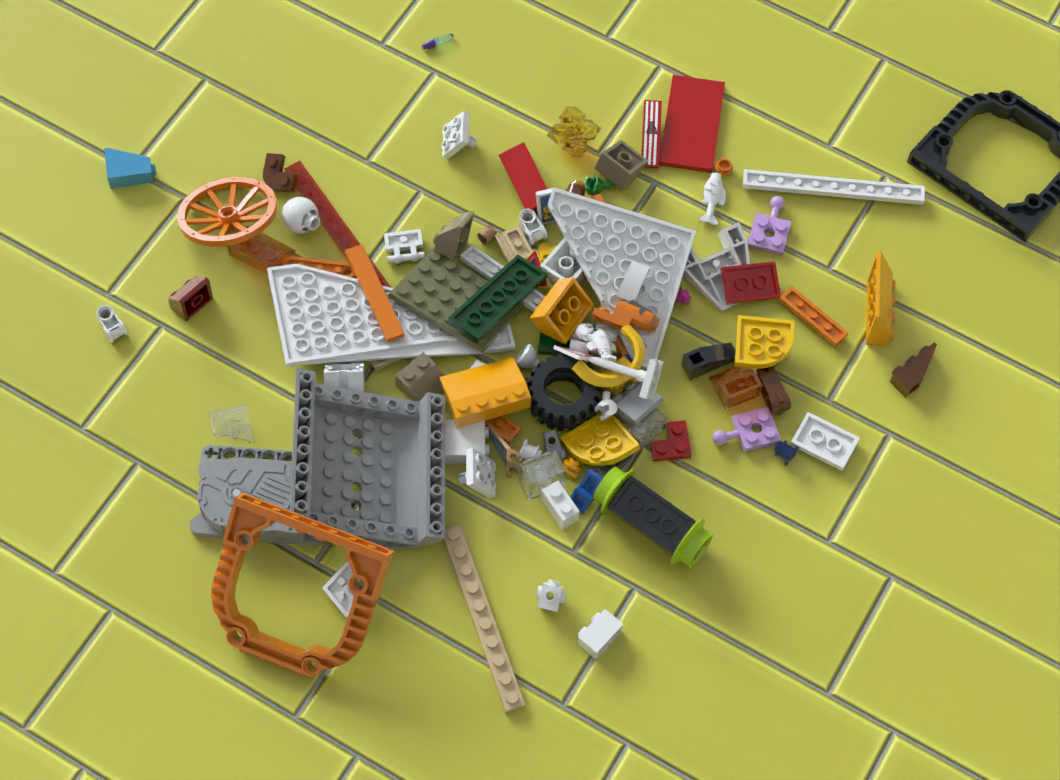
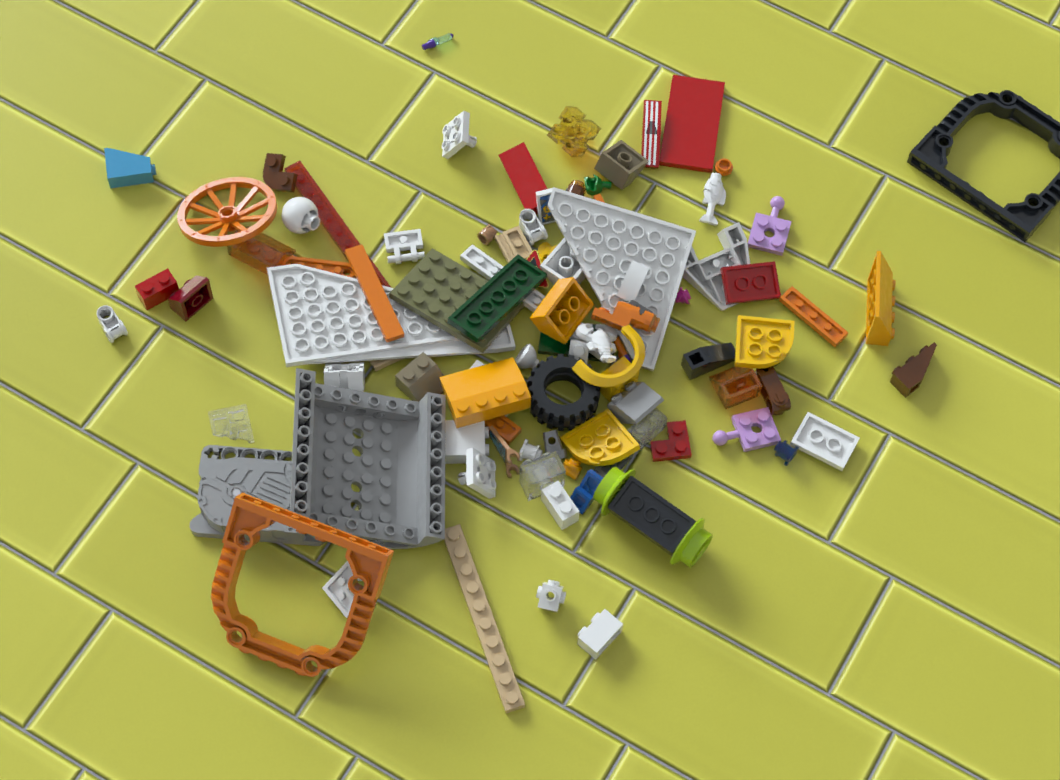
(156, 289): none -> red brick
(454, 235): dark tan slope -> none
(606, 406): white piece -> none
(649, 378): white piece -> none
(833, 187): white plate -> none

